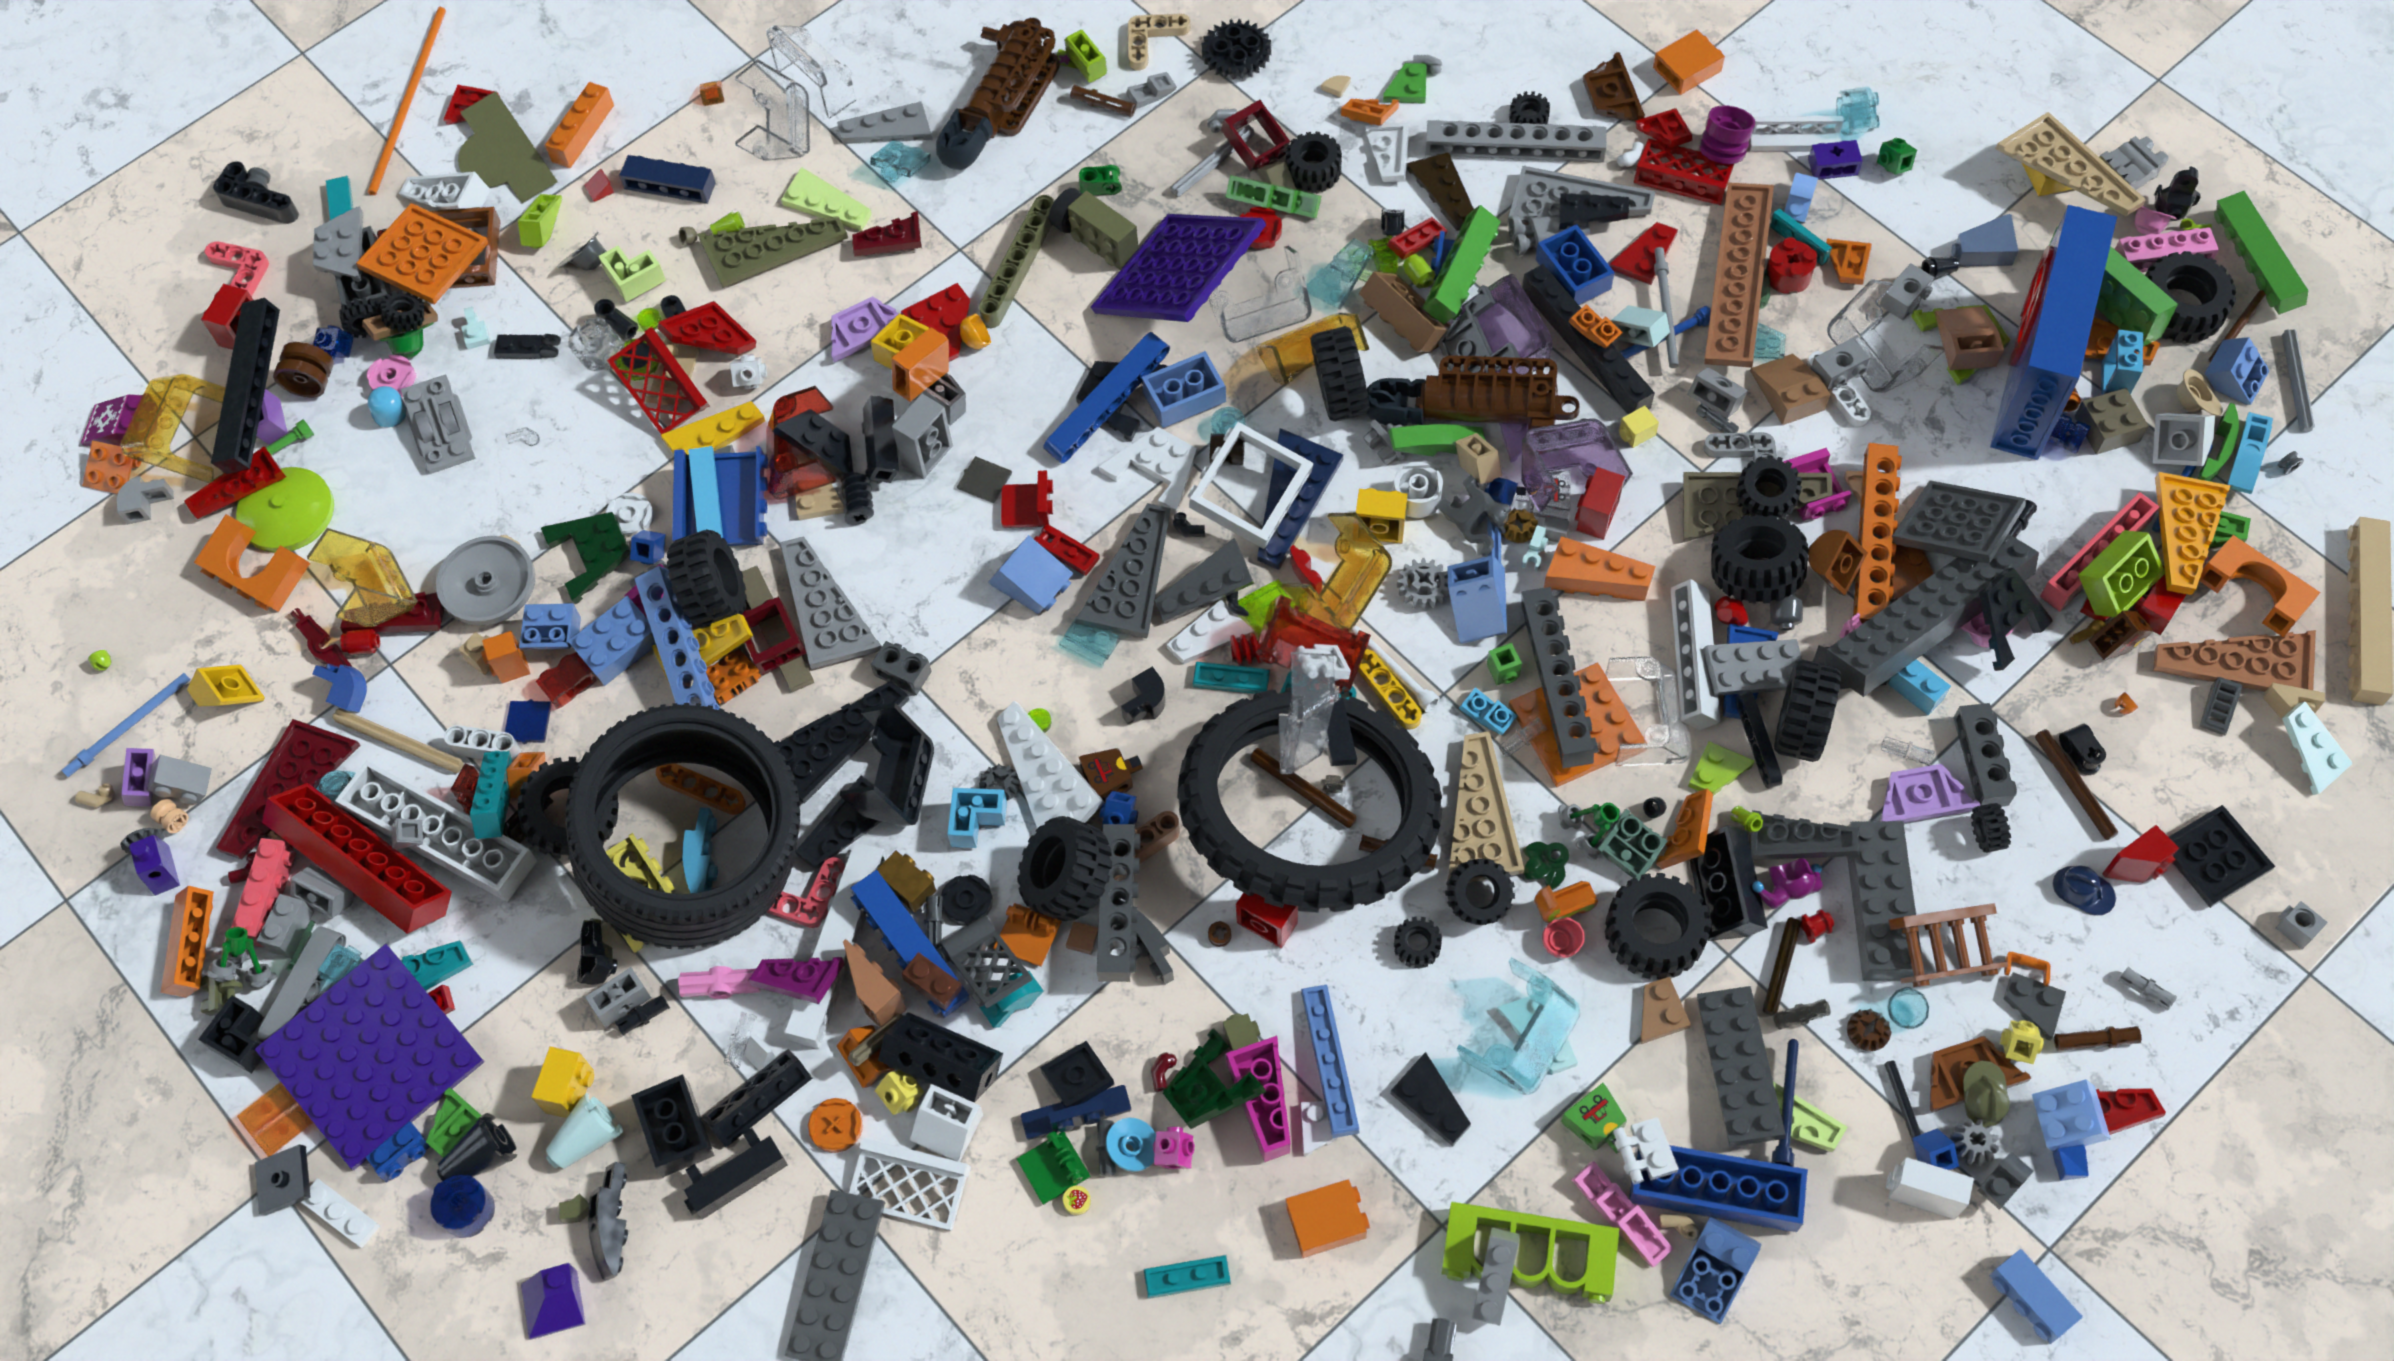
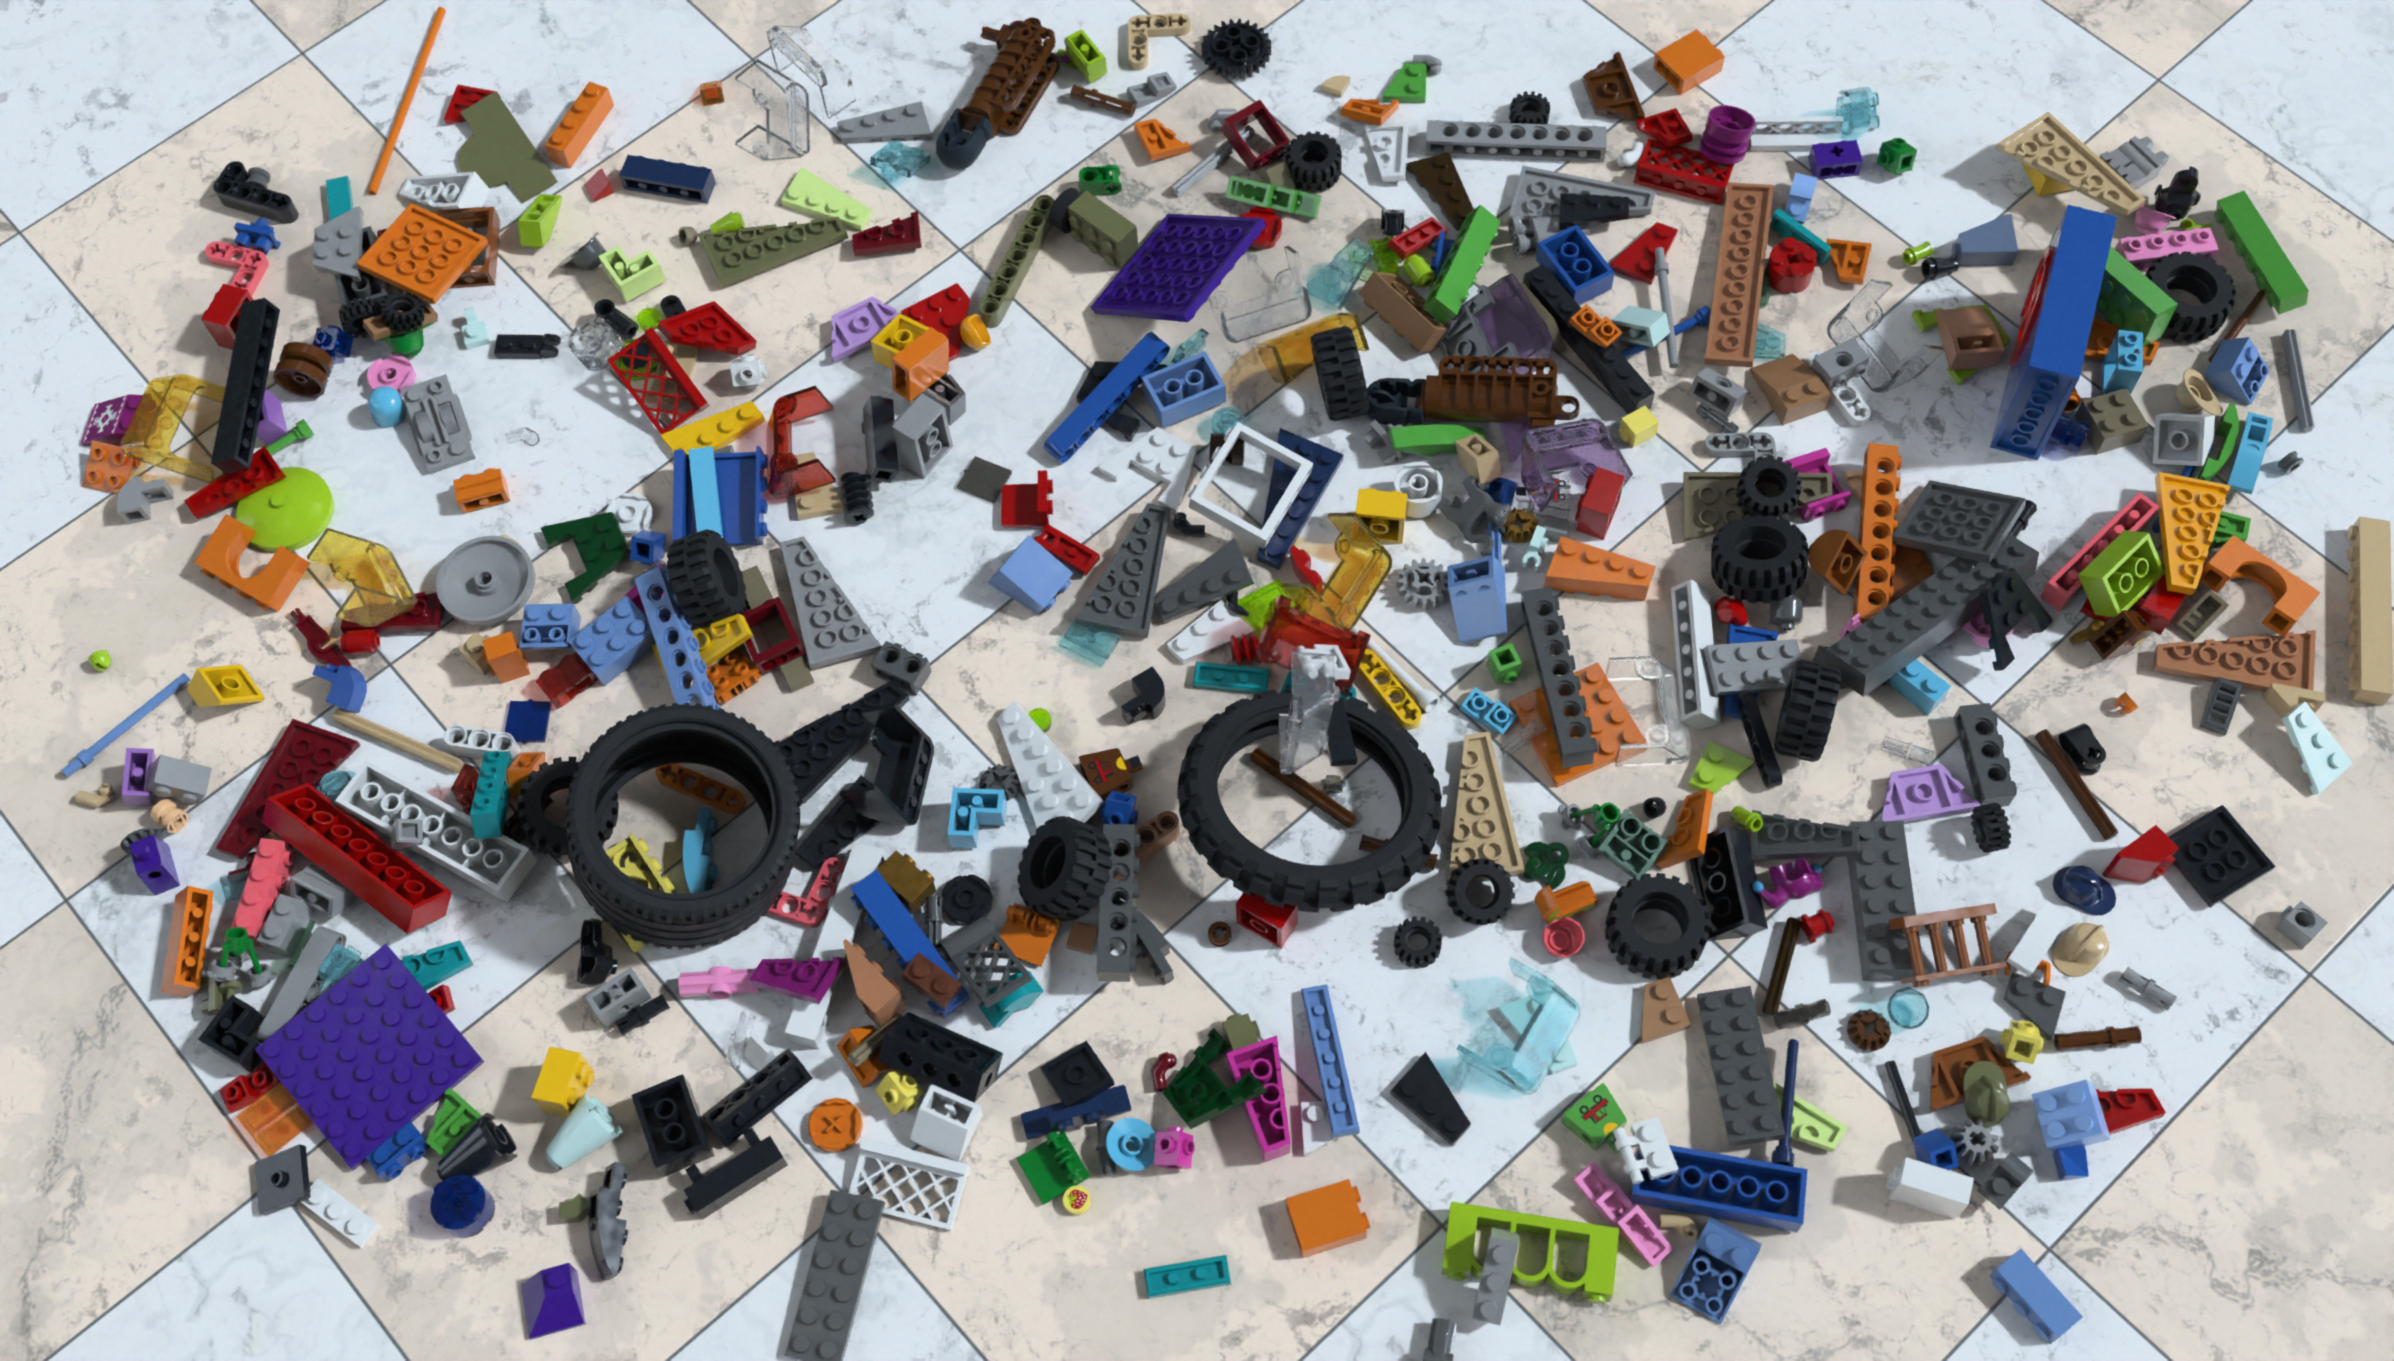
(234, 885): none -> clear light blue tile
(248, 1089): none -> red slope
(257, 233): none -> blue hips
(481, 490): none -> orange brick
(818, 440): black wing -> none
(1158, 140): none -> orange wing
(1191, 347): none -> clear light blue wing
(1549, 321): none -> dark tan wing
(1907, 292): light grey brick -> none
(1912, 255): none -> lime pin
(2038, 938): none -> white slope
(2080, 949): none -> tan piece
(2212, 600): none -> dark tan slope

